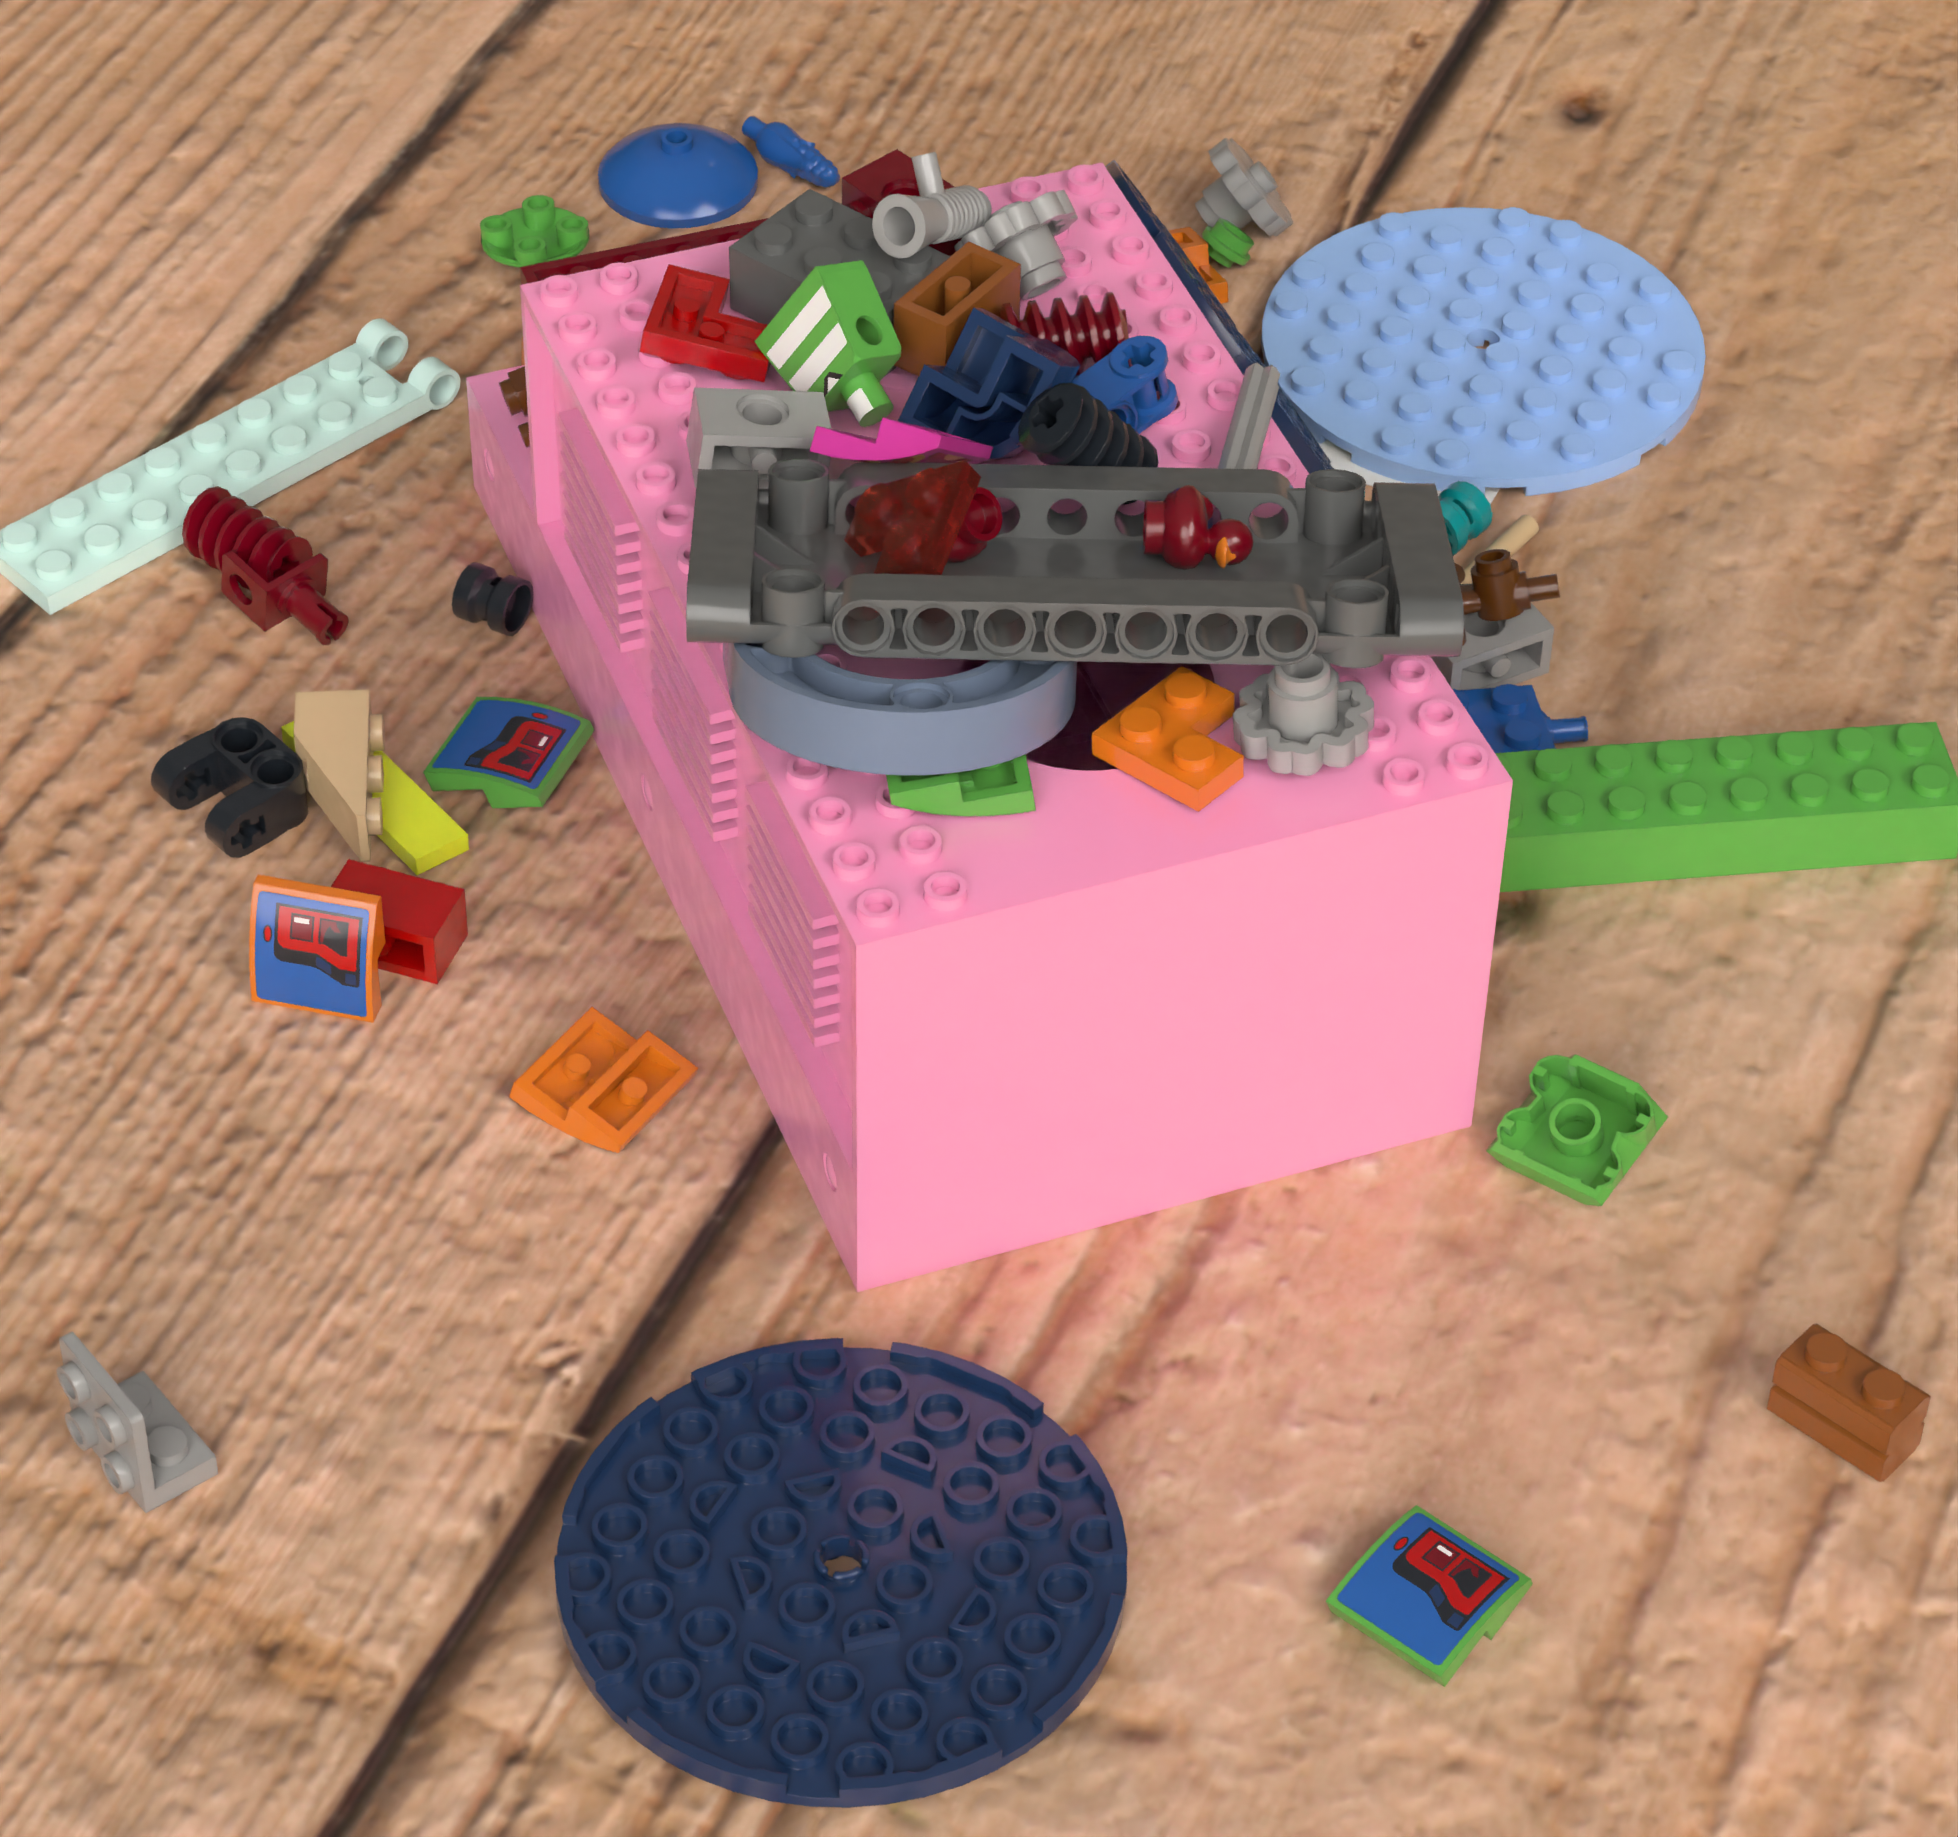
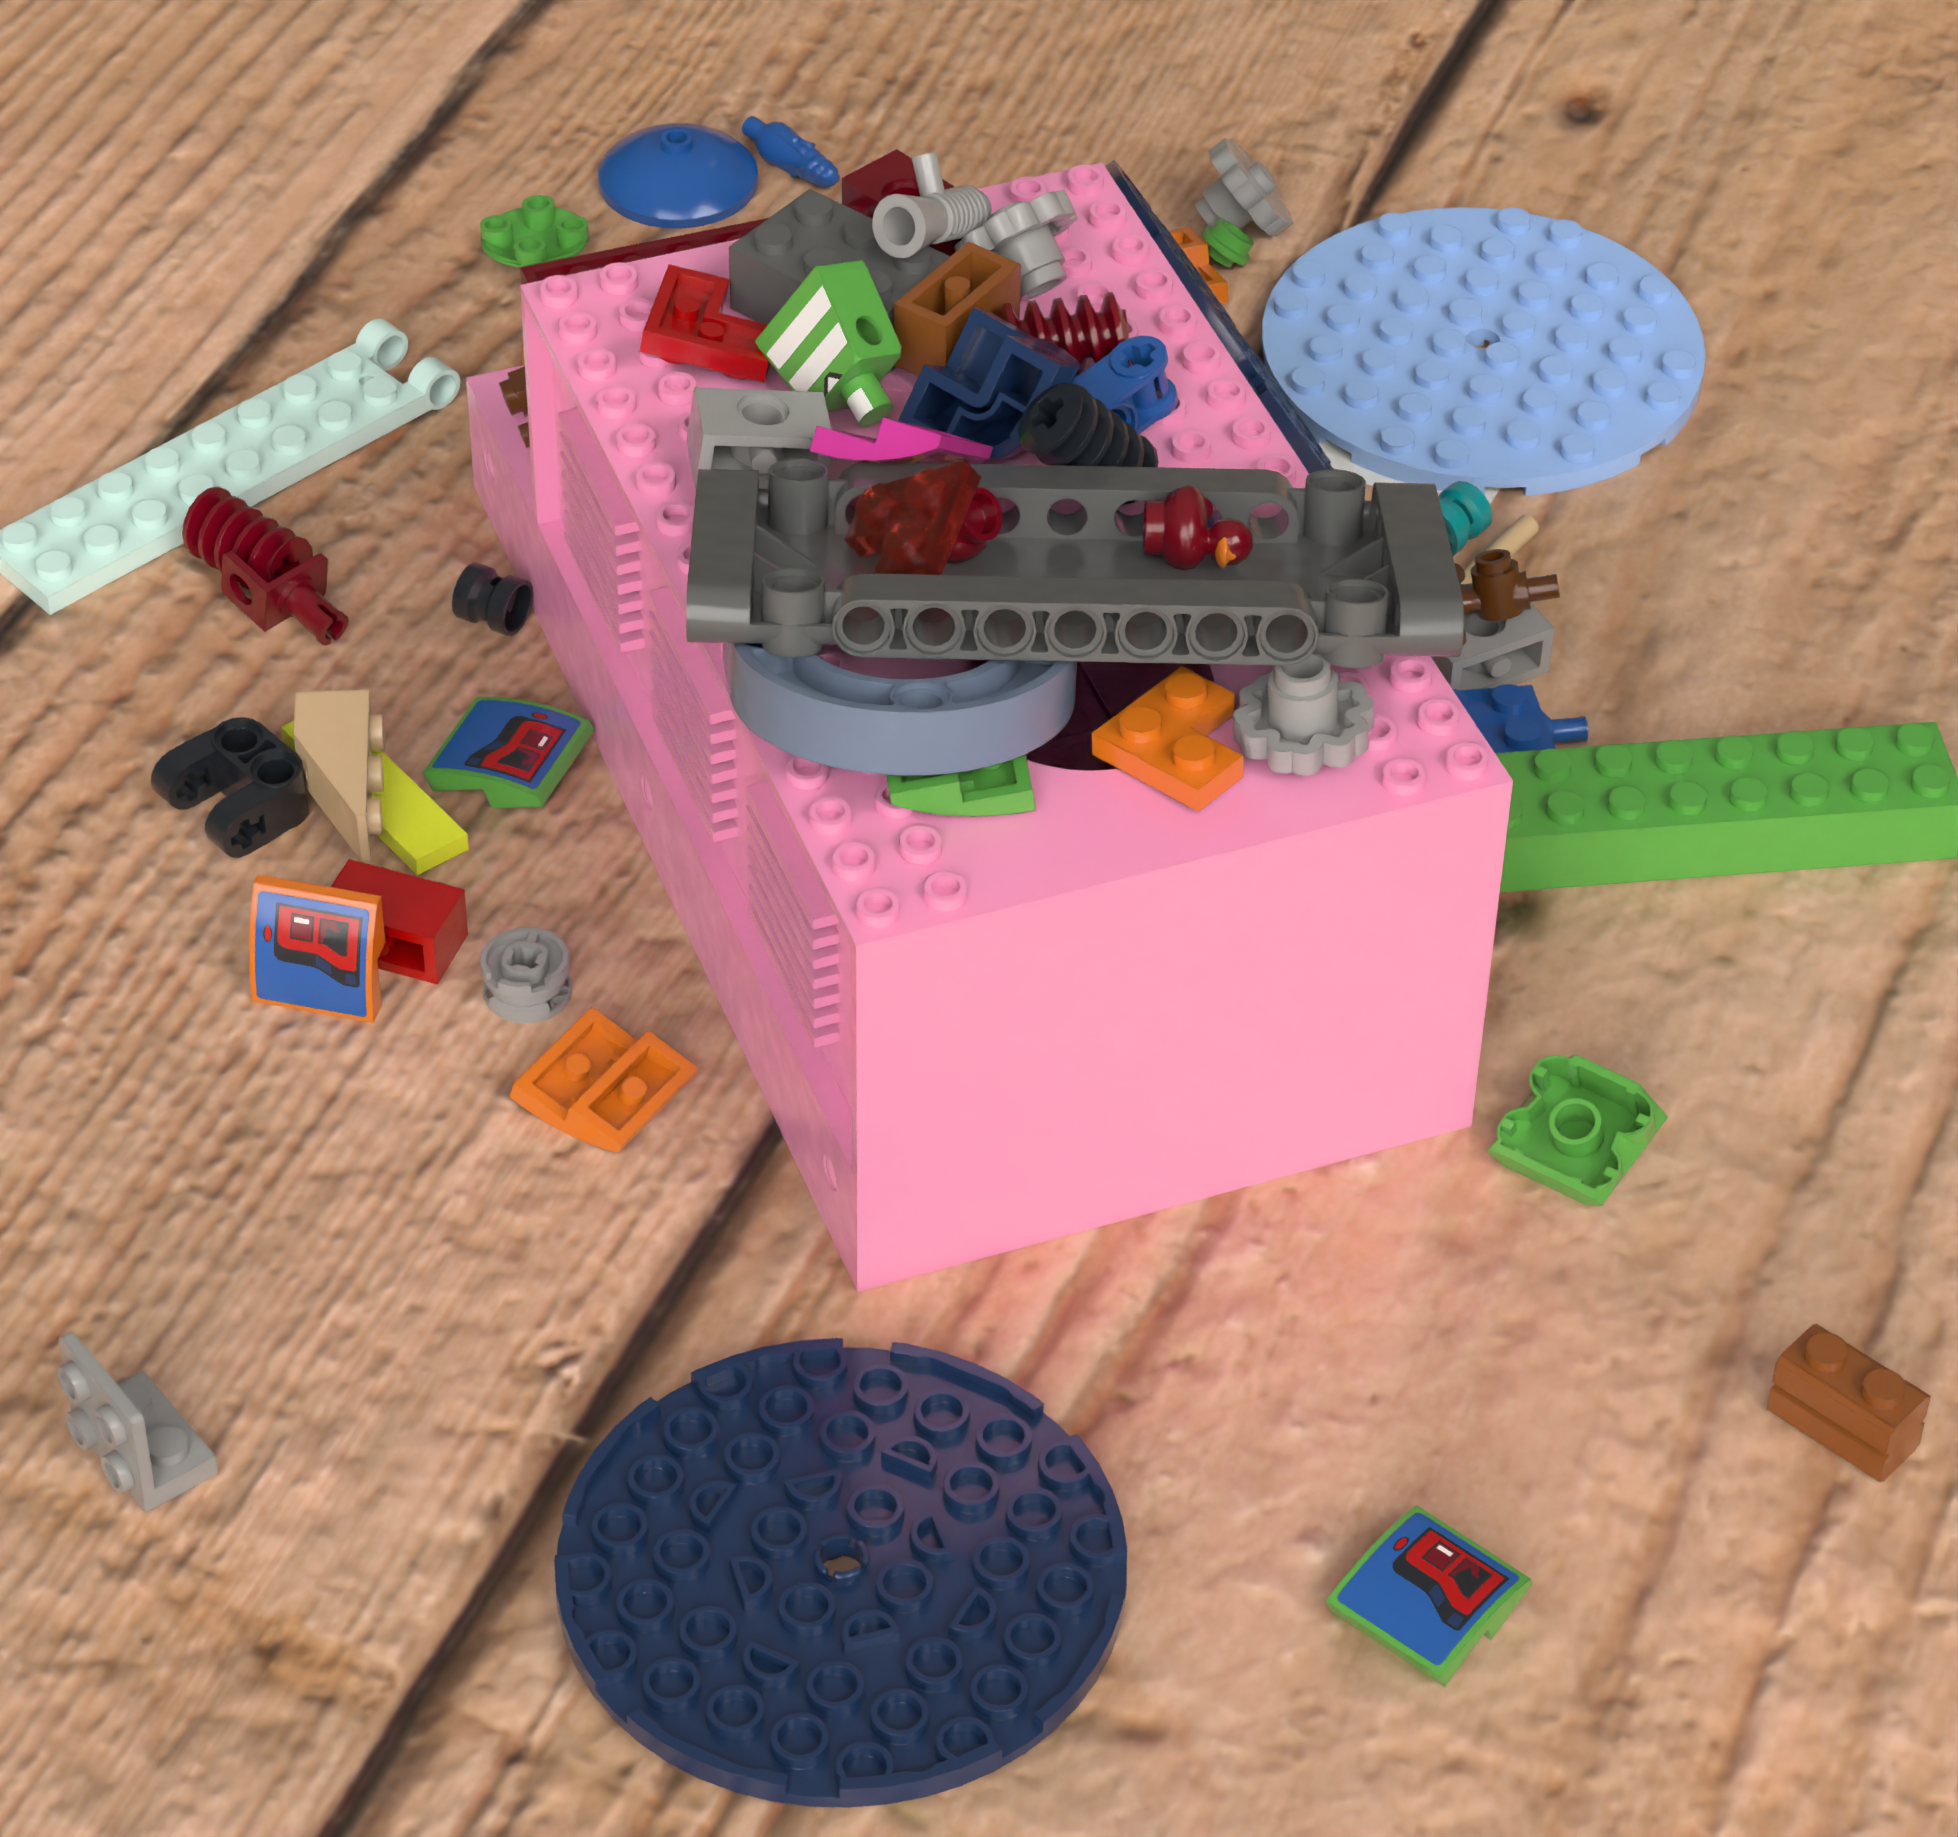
(525, 974): none -> light grey wheel
(1250, 418): light grey axle -> none

